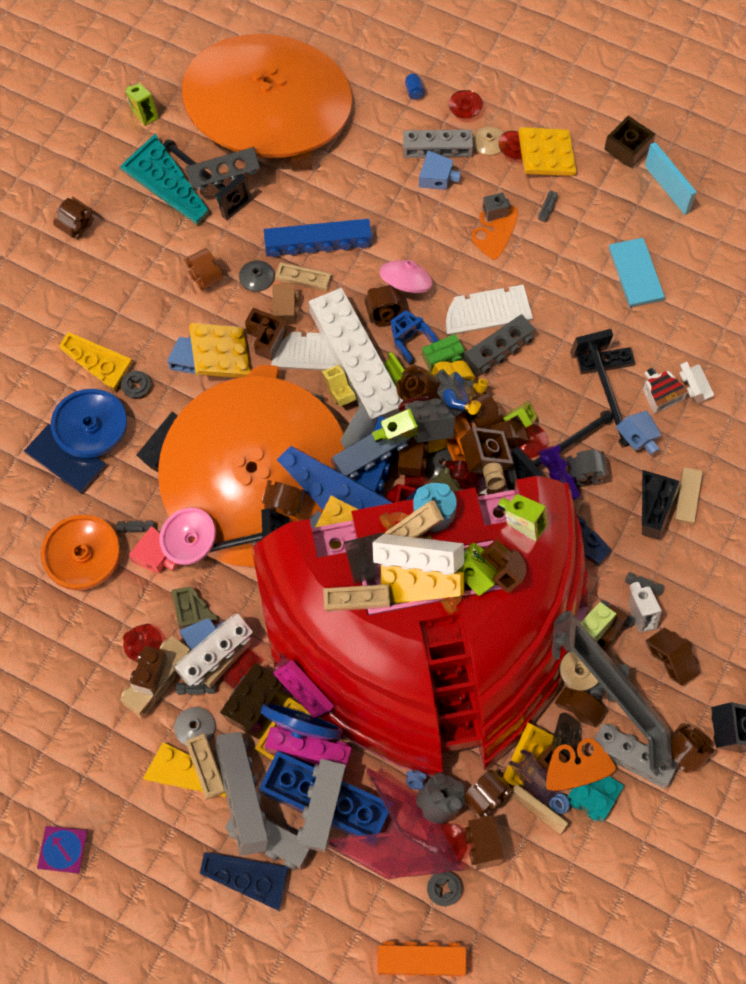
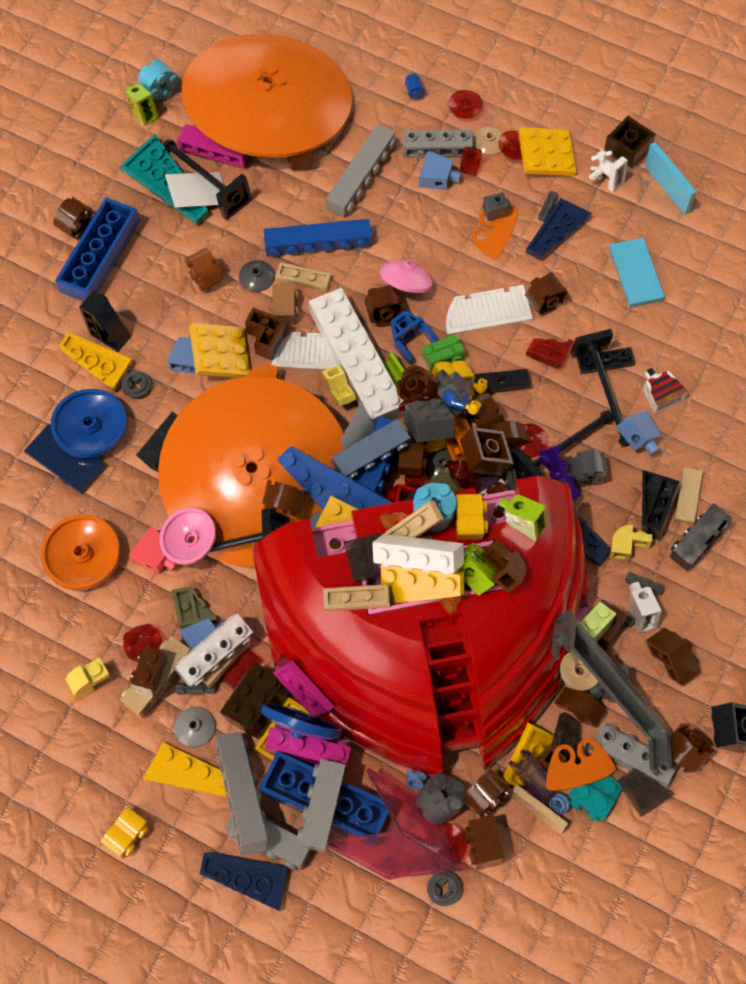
(62, 849): piece -> none
(84, 678): none -> light yellow brick
(98, 249): none -> blue brick
(103, 321): none -> black wedge
(125, 833): none -> yellow brick
(134, 526): dark grey axle -> none
(158, 79): none -> medium azure brick
(192, 189): none -> white sticker
(195, 142): none -> dark pink brick
(195, 171): dark grey brick -> none
(205, 766): tan tile -> none
(360, 171): none -> light grey brick
(404, 425): lime torso -> none
(421, 960): orange brick -> none
(469, 517): none -> yellow brick
(470, 161): none -> clear red panel
(493, 476): tan wheel -> none
(511, 380): none -> black tile
(517, 327): dark grey brick -> none
(525, 413): lime panel -> none
(546, 293): none -> reddish brown brick
(549, 351): none -> clear red wing
(558, 226): none -> dark blue wing
(615, 171): none -> white piece
(625, 539): none -> light yellow brick
(643, 791): none -> clear smoke wing
(697, 382): white bracket -> none
(700, 537): none -> black wedge

